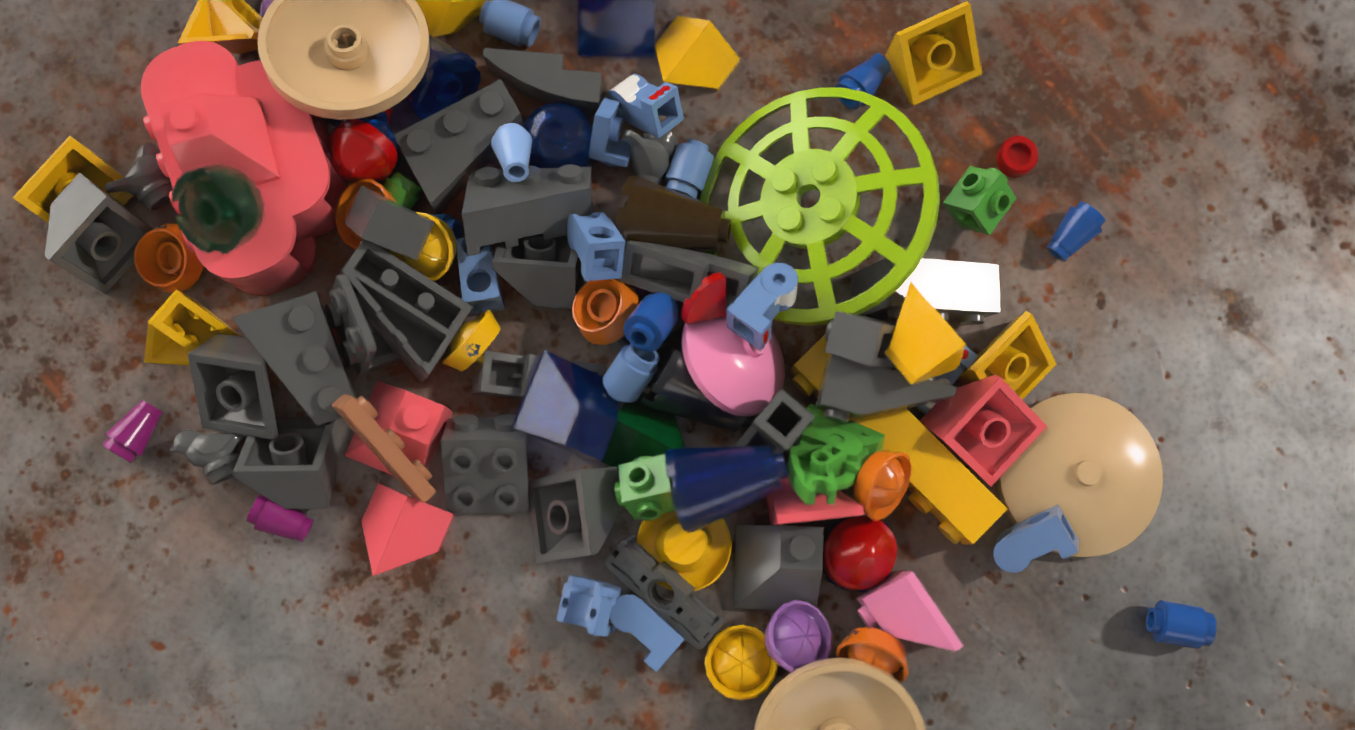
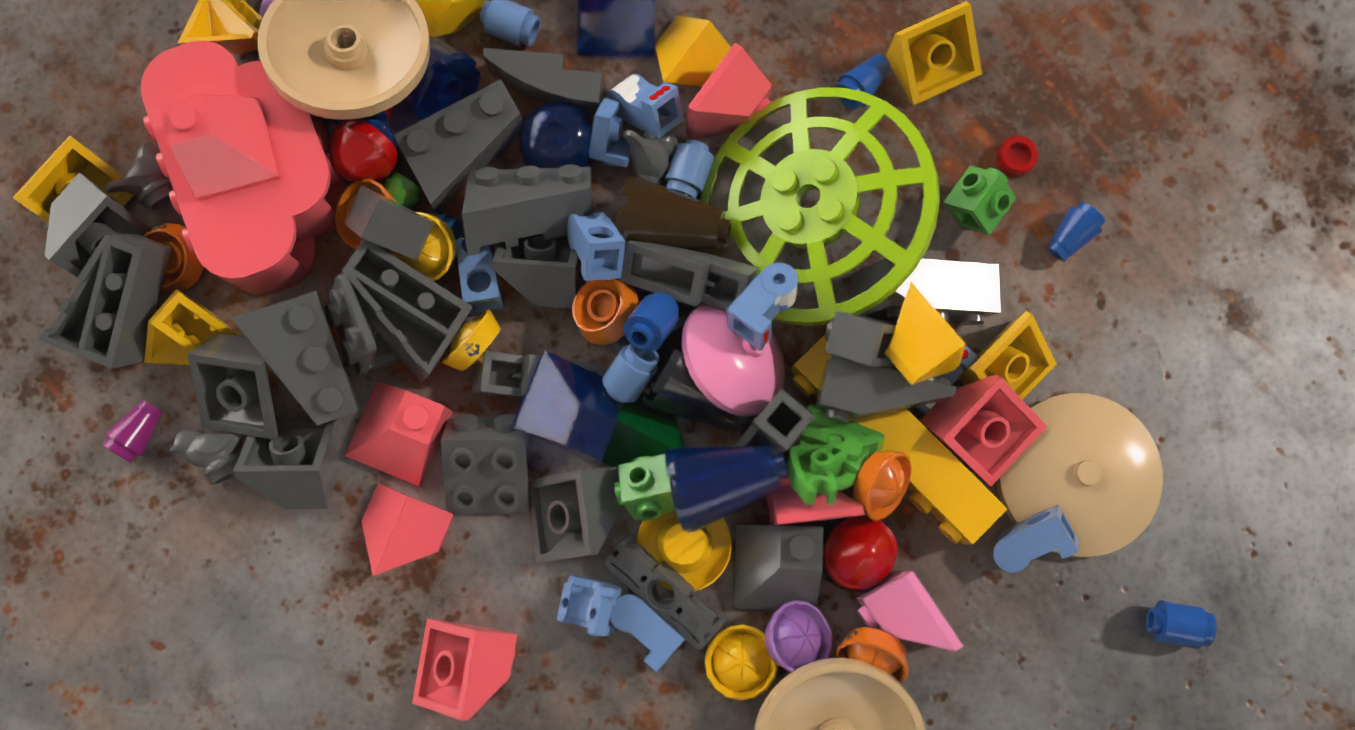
(113, 302): none -> dark grey wedge
(218, 207): clear green cylinder -> none
(276, 520): magenta cone -> none
(385, 445): nougat plate -> none
(461, 667): none -> coral slope
(513, 149): light blue cone -> none
(707, 300): red tile -> none
(728, 96): none -> coral slope

